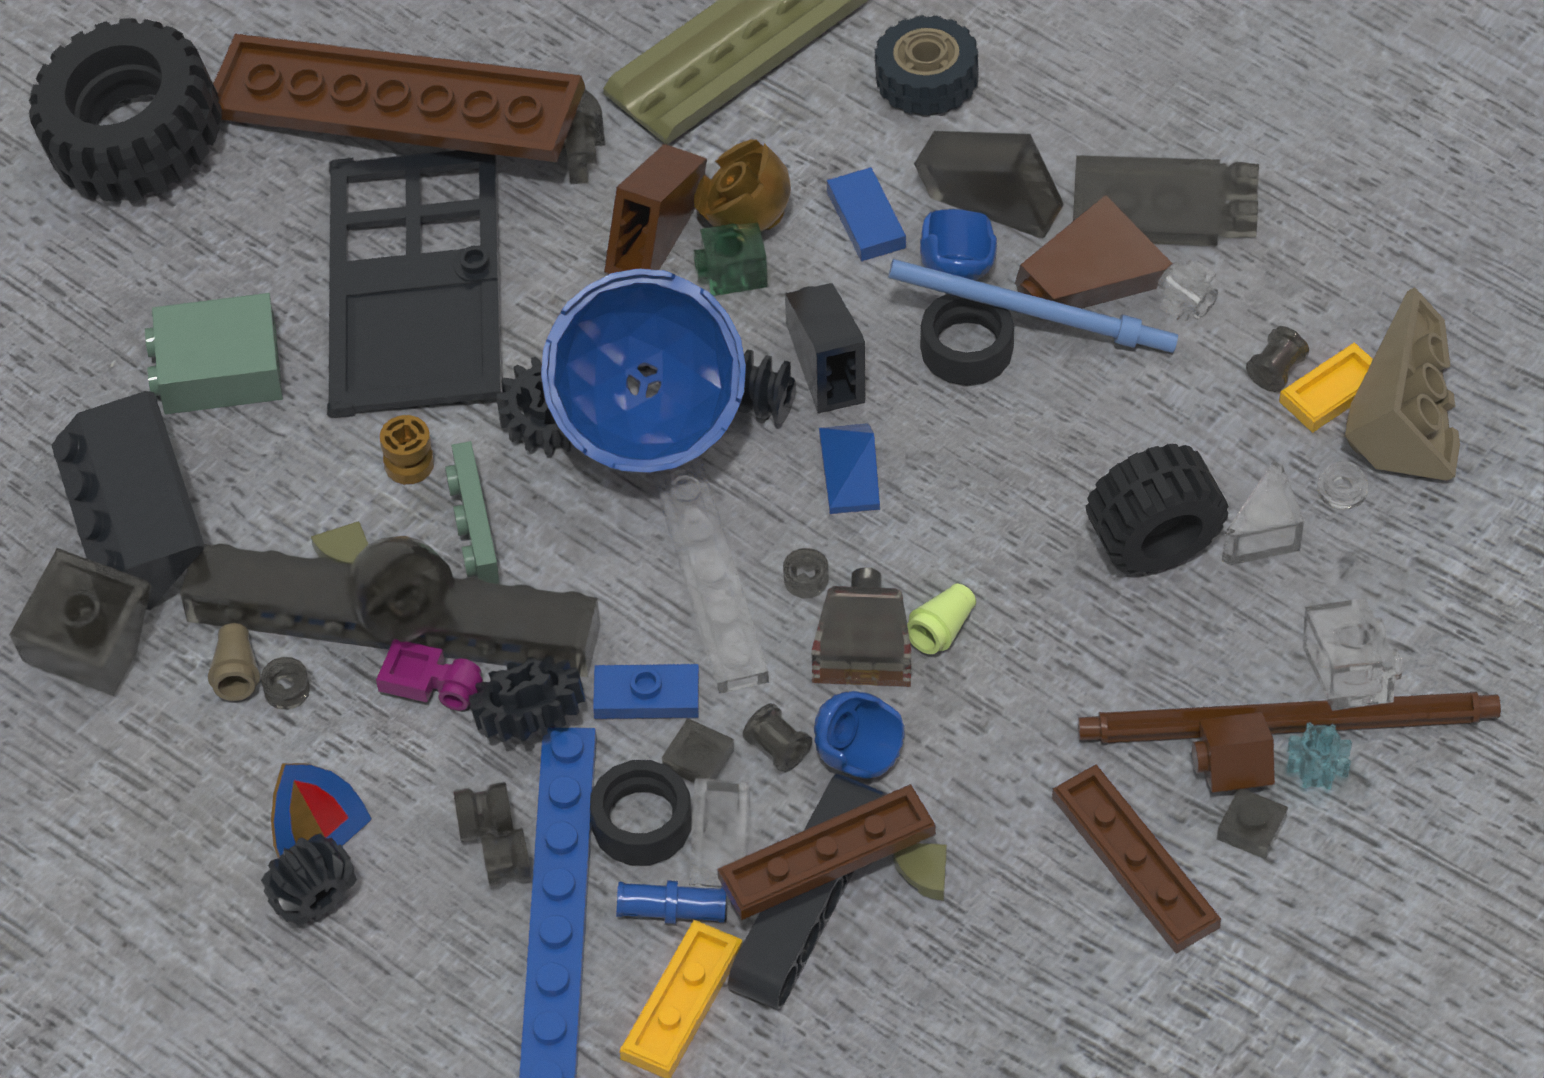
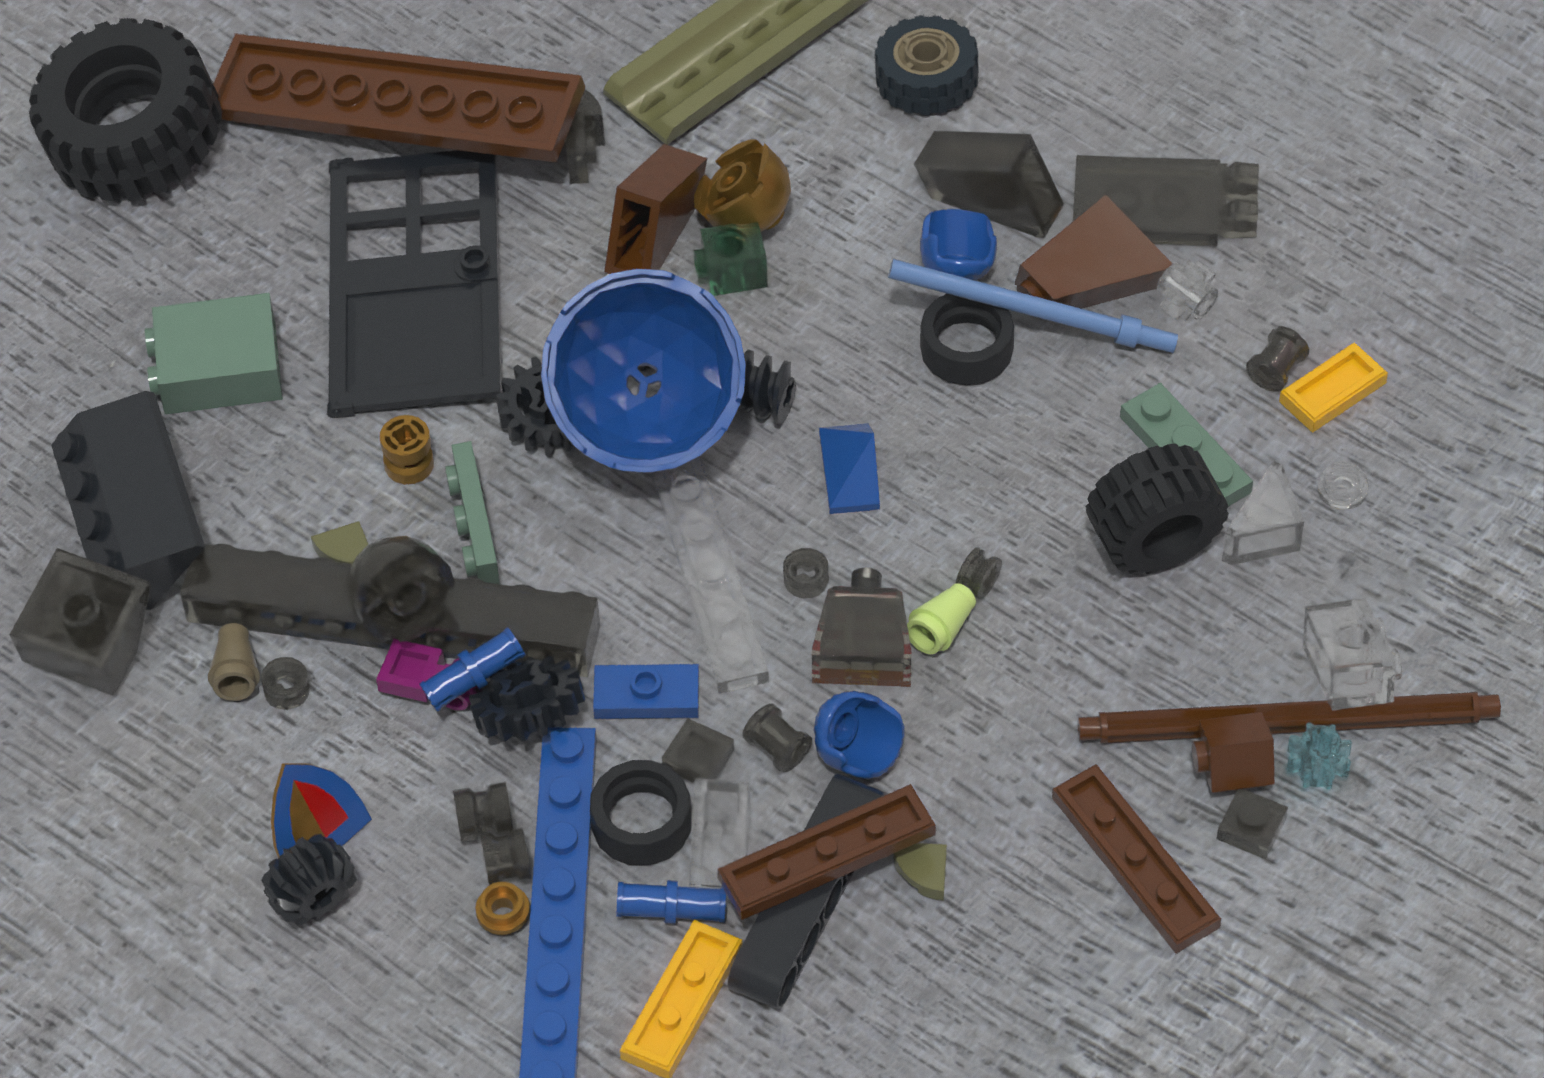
(472, 669): none -> blue pin
(498, 896): none -> pearl gold plate
(827, 346): black slope -> none
(866, 214): blue tile -> none
(979, 572): none -> clear smoke bush
(1162, 421): none -> sand green plate
(1403, 399): dark tan wedge -> none

